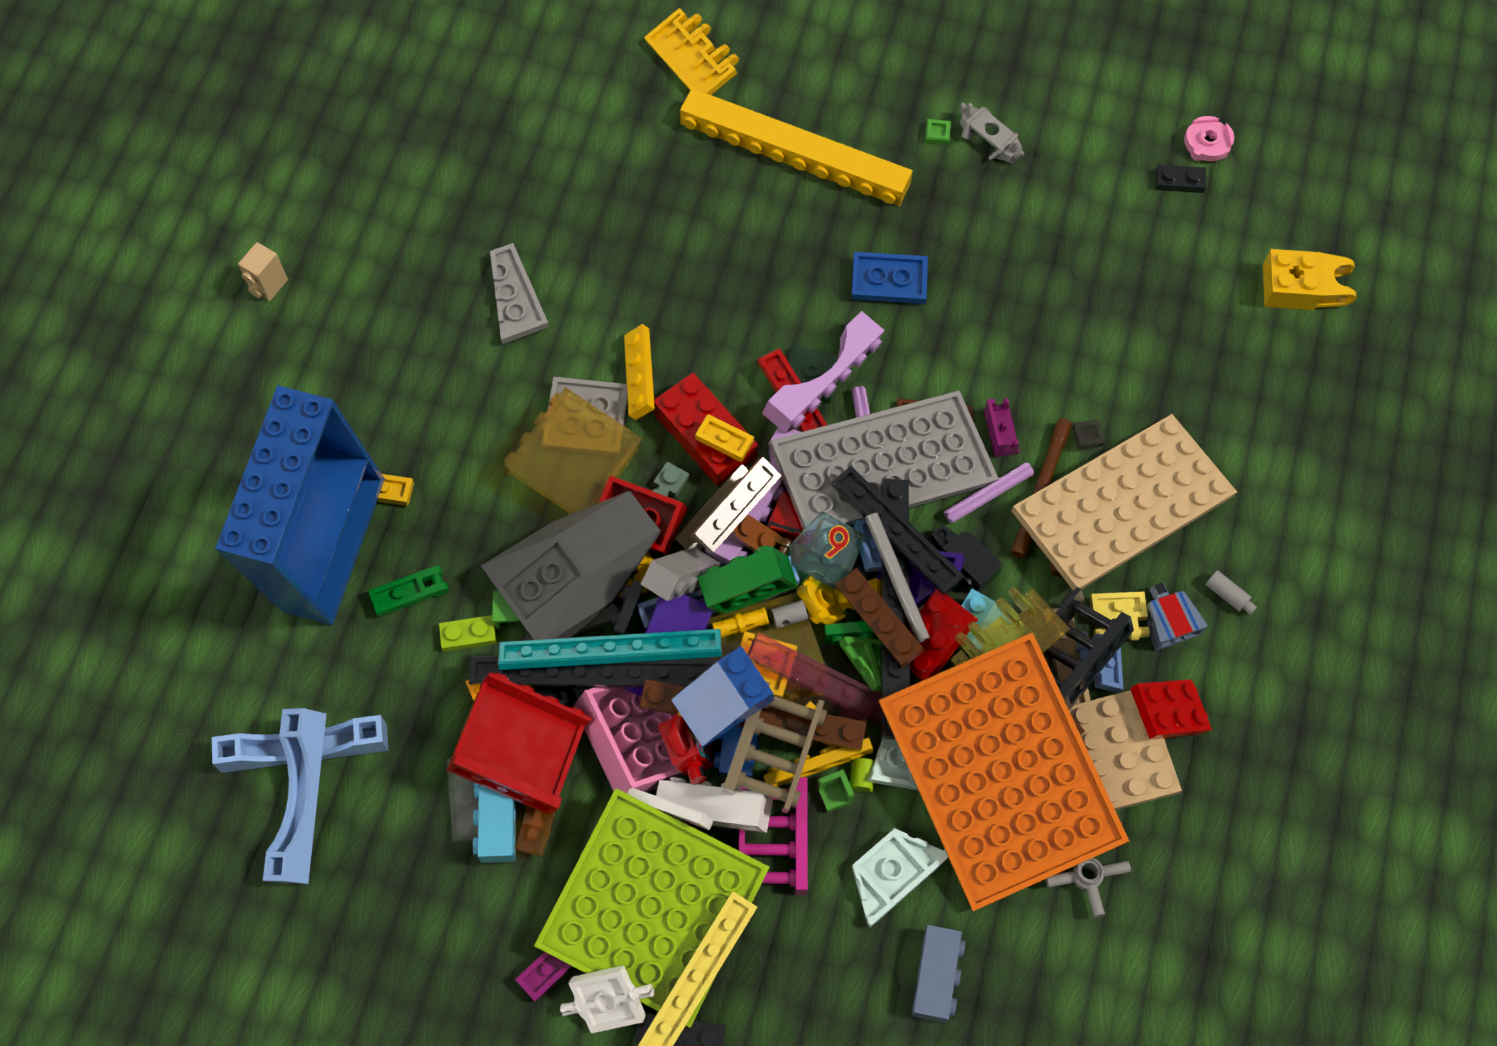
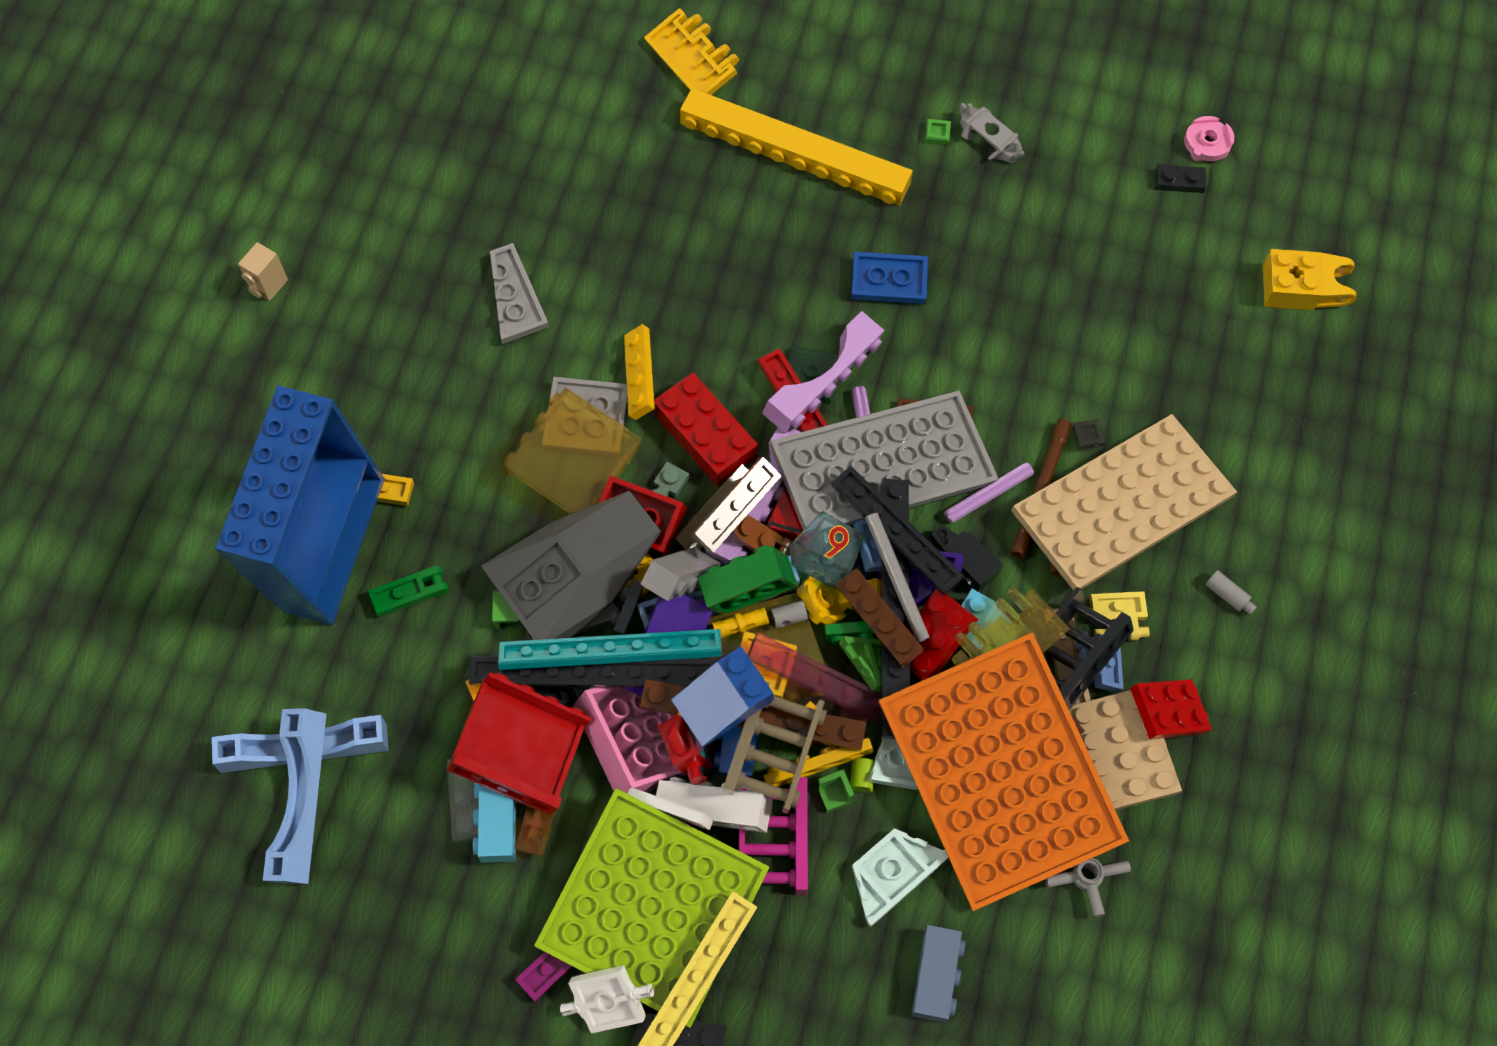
(467, 633): lime plate -> none
(724, 438): yellow plate -> none
(1001, 428): magenta hinge -> none
(1172, 618): torso -> none

